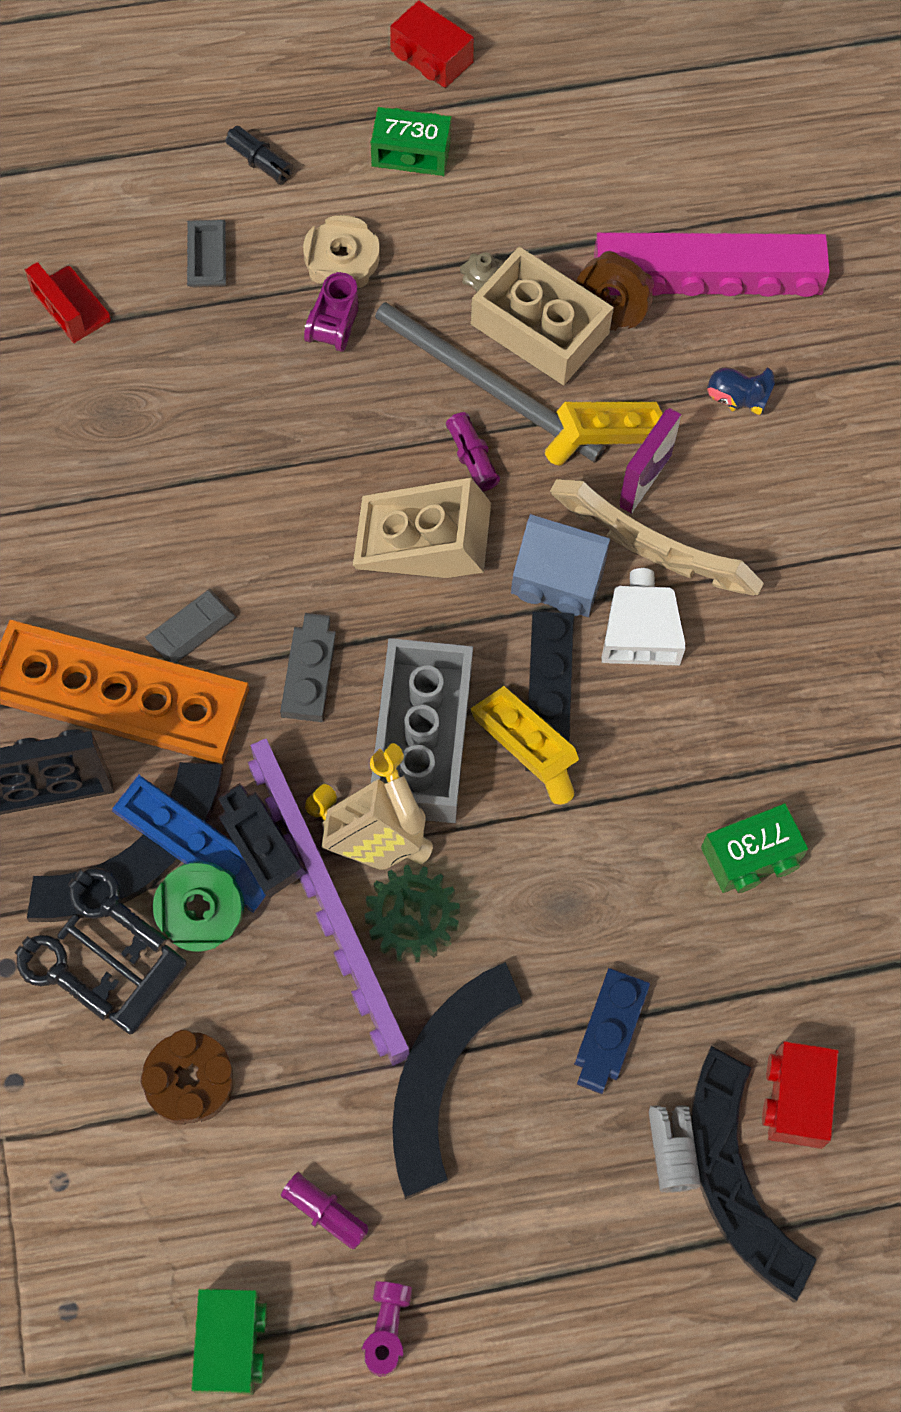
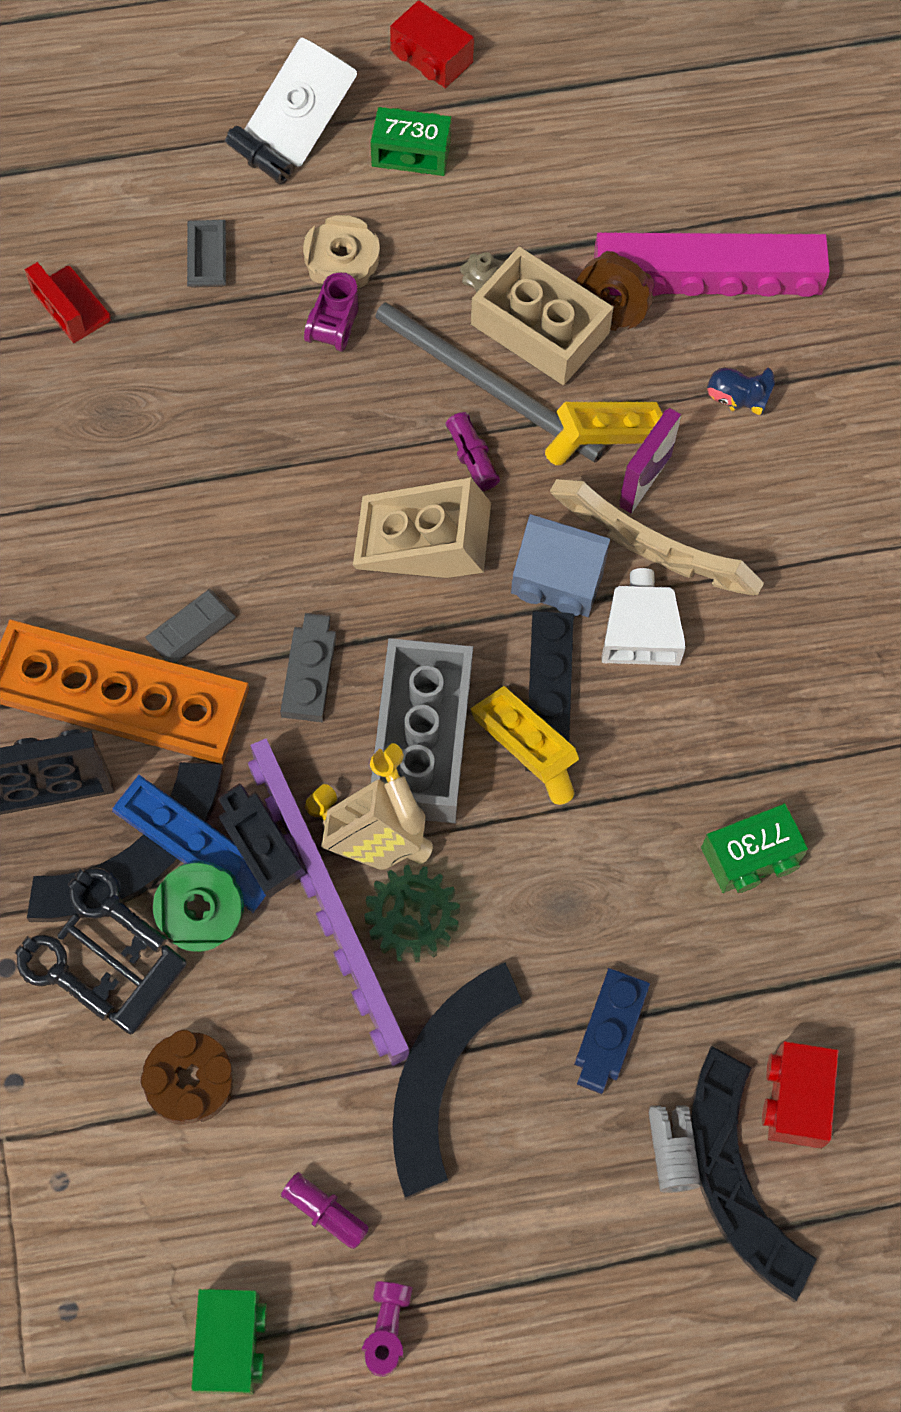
(301, 101): none -> white shield

